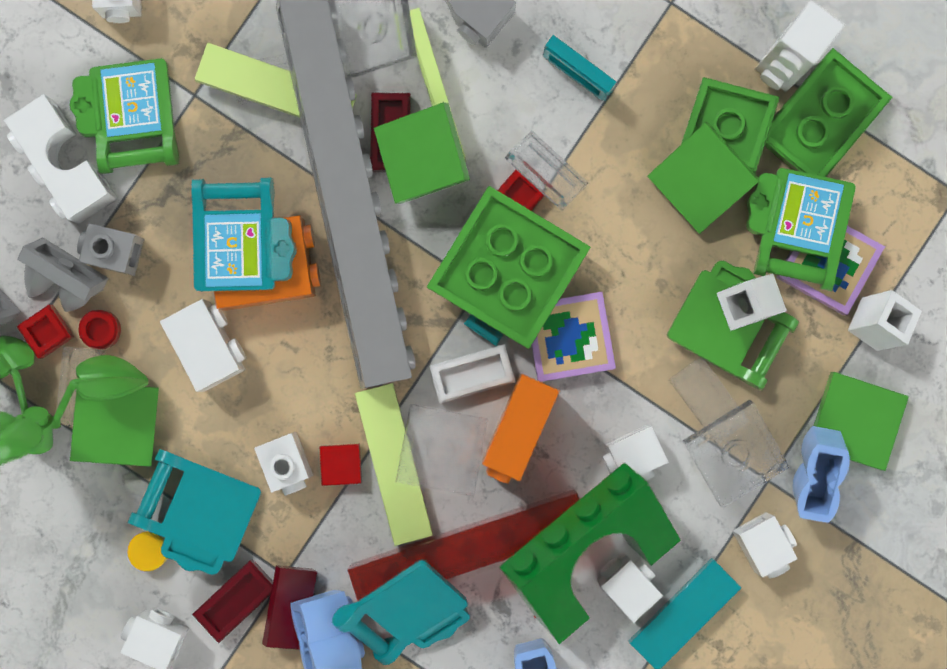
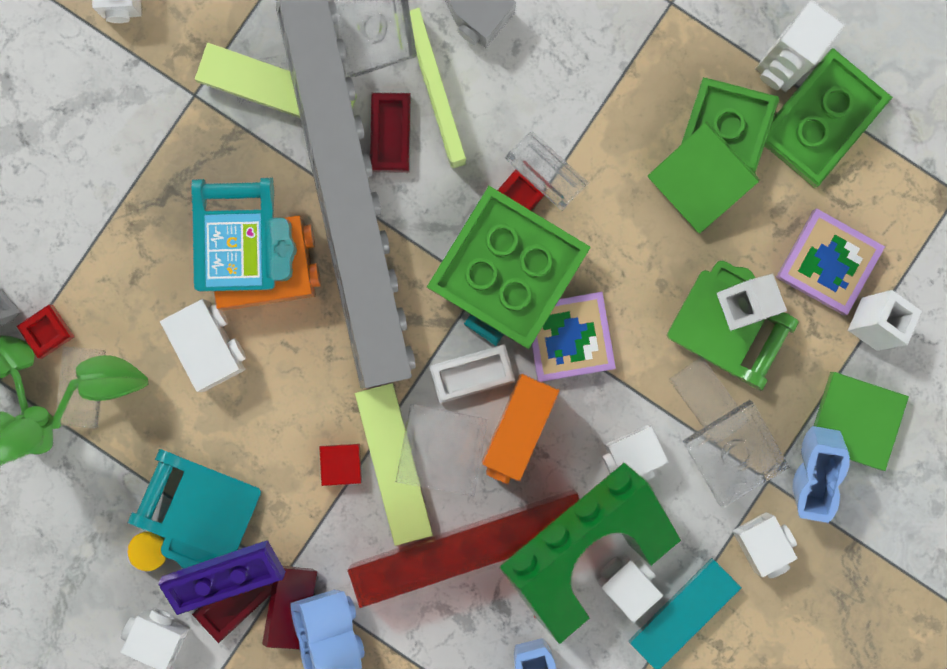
(39, 133): white arch -> none
(51, 265): light grey tile -> none
(99, 329): red tile -> none
(110, 249): light grey brick -> none
(115, 429): bright green tile -> none
(126, 105): piece -> none
(222, 577): none -> dark purple tile
(284, 464): white brick -> none
(412, 607): teal piece -> none
(421, 153): bright green tile -> none
(578, 68): teal tile -> none
(801, 216): piece -> none

